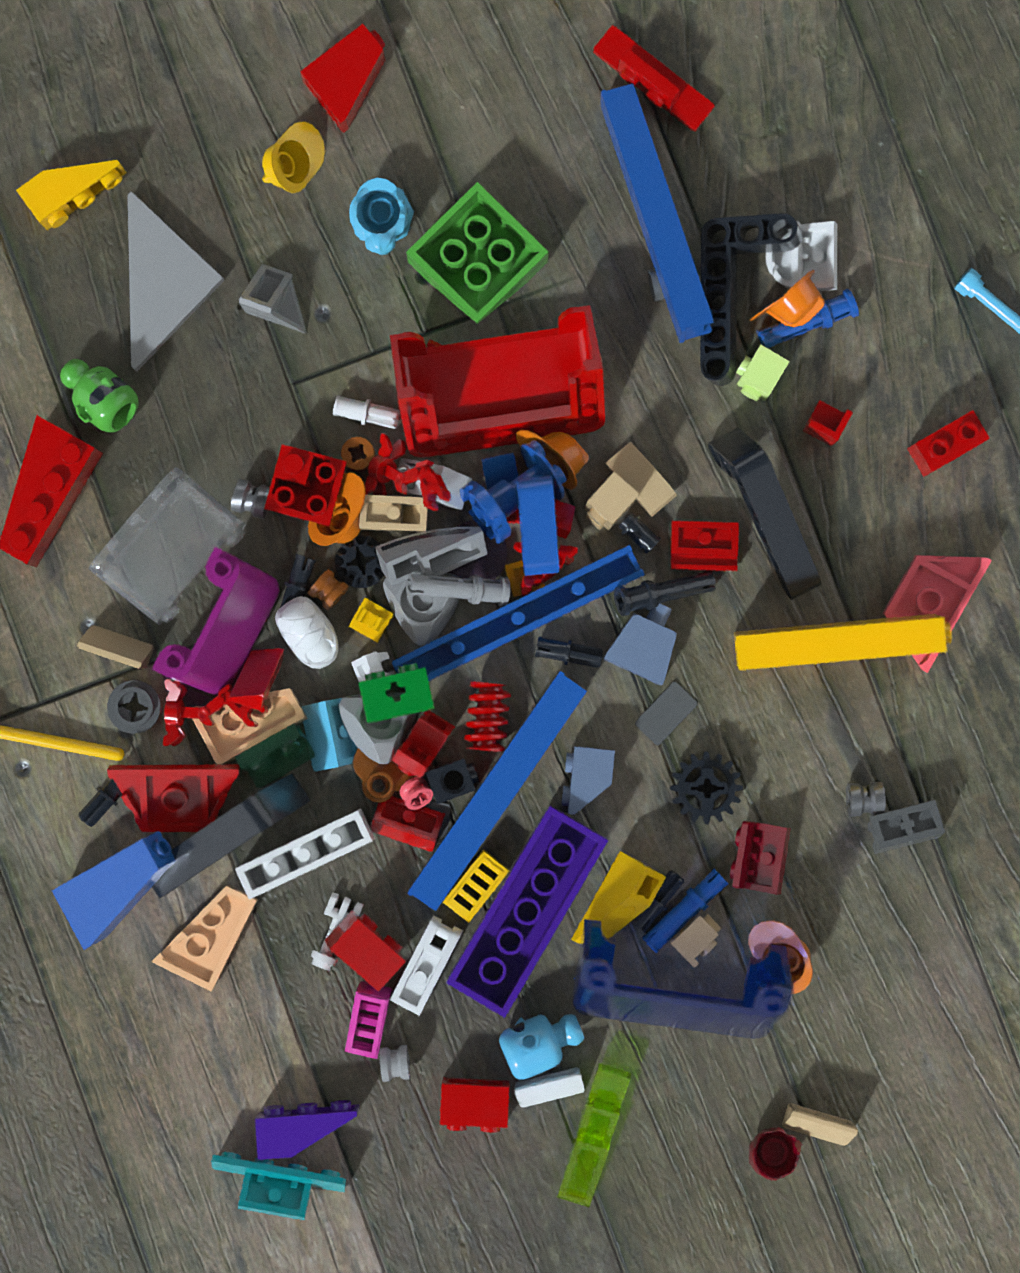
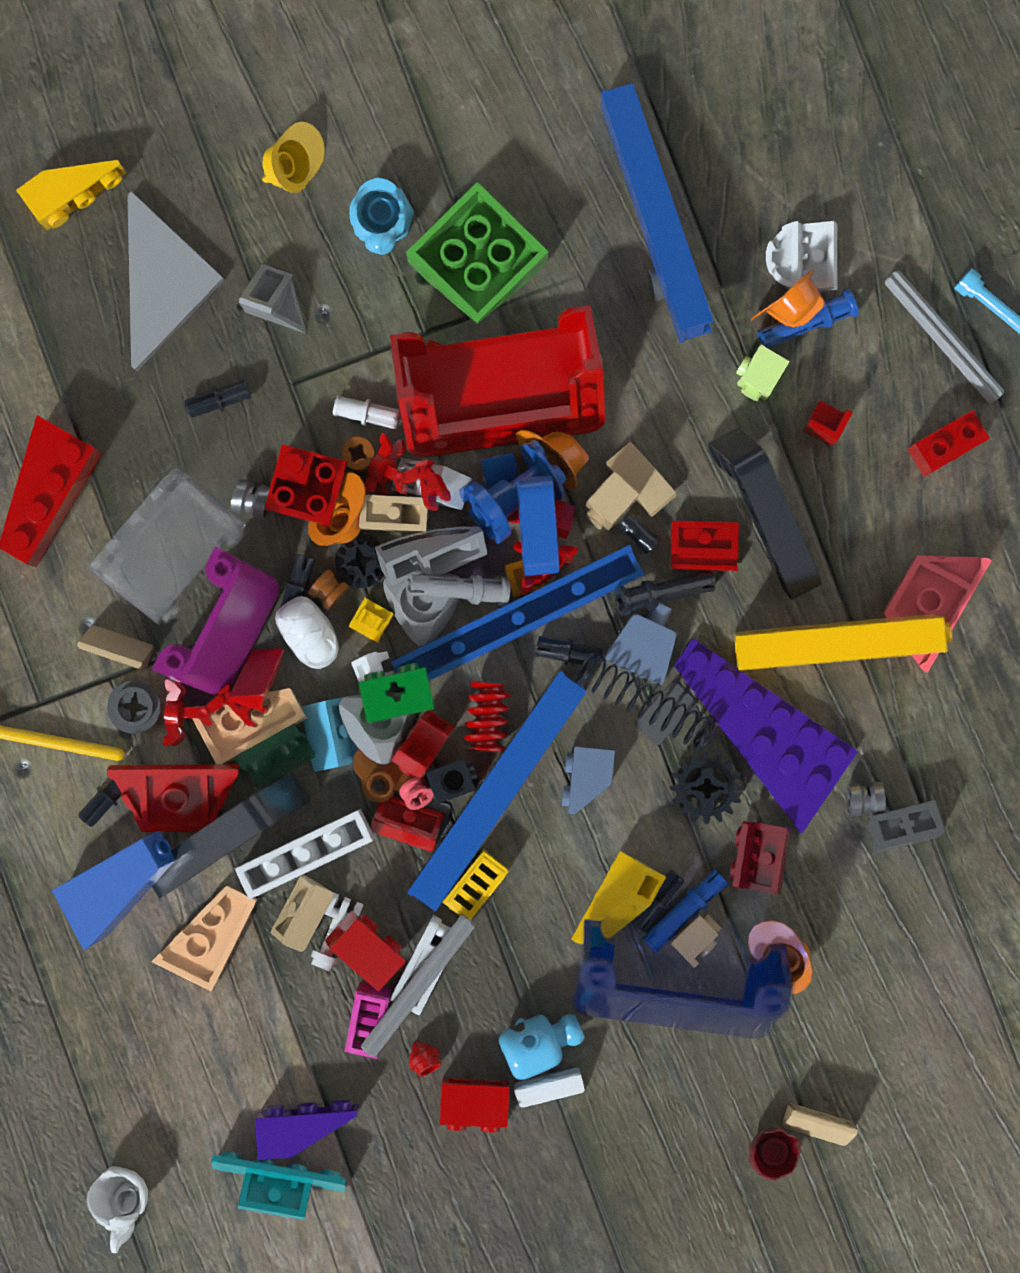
(99, 395): bright green piece -> none
(117, 1202): none -> white hair
(217, 398): none -> black axle
(302, 913): none -> tan slope
(345, 74): red slope -> none
(394, 1063): light grey wheel -> none
(418, 986): none -> light grey axle
(424, 1058): none -> red plate
(526, 911): dark purple brick -> none
(594, 1135): clear neon green slope -> none
(653, 78): red bracket -> none
(706, 731): none -> black piece
(726, 284): black beam -> none
(779, 743): none -> dark purple wing
(944, 337): none -> light grey axle

